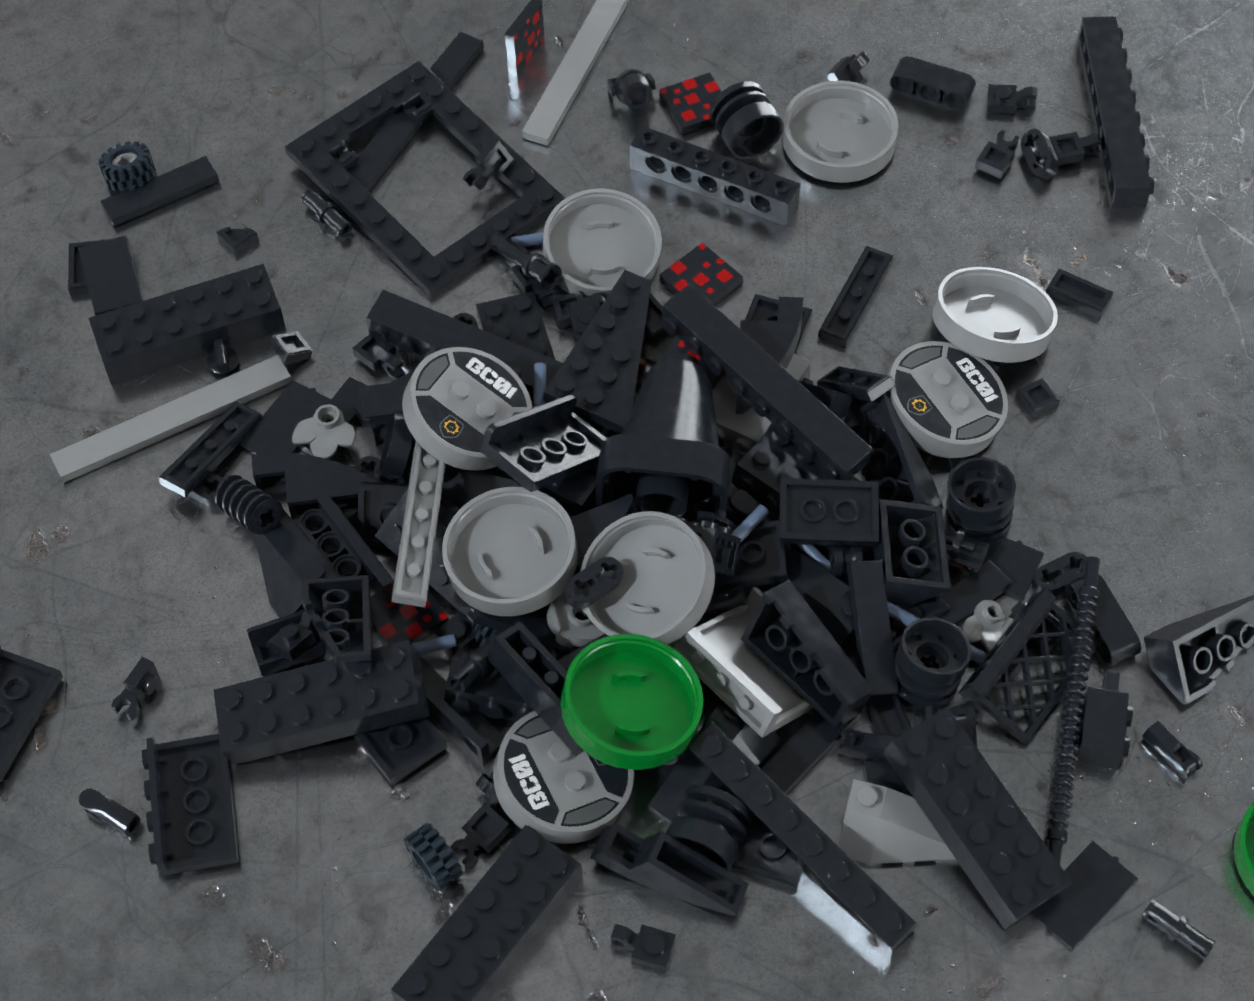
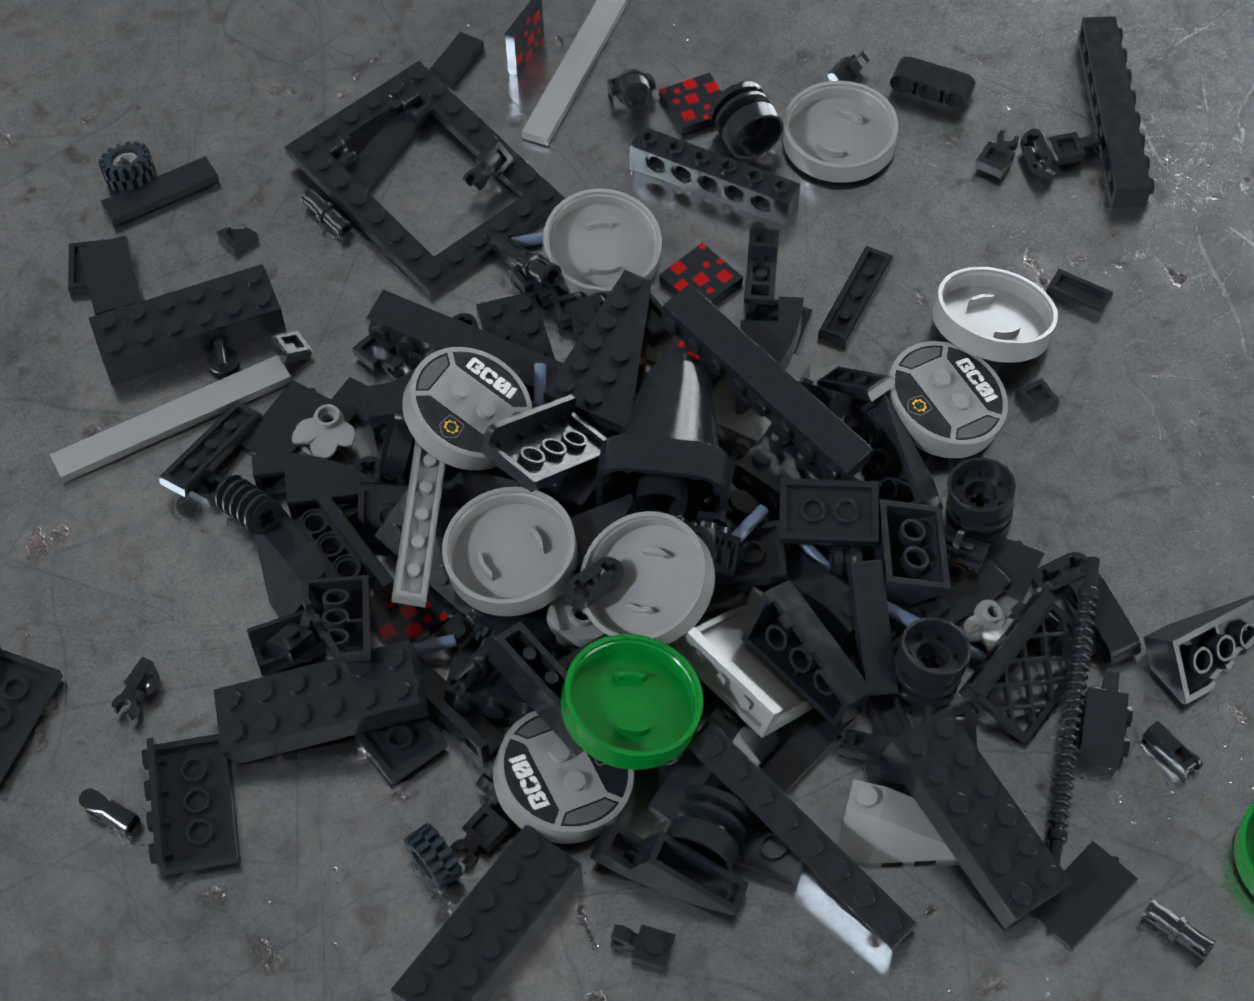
(761, 266): none -> black slope
(1006, 98): black plate -> none

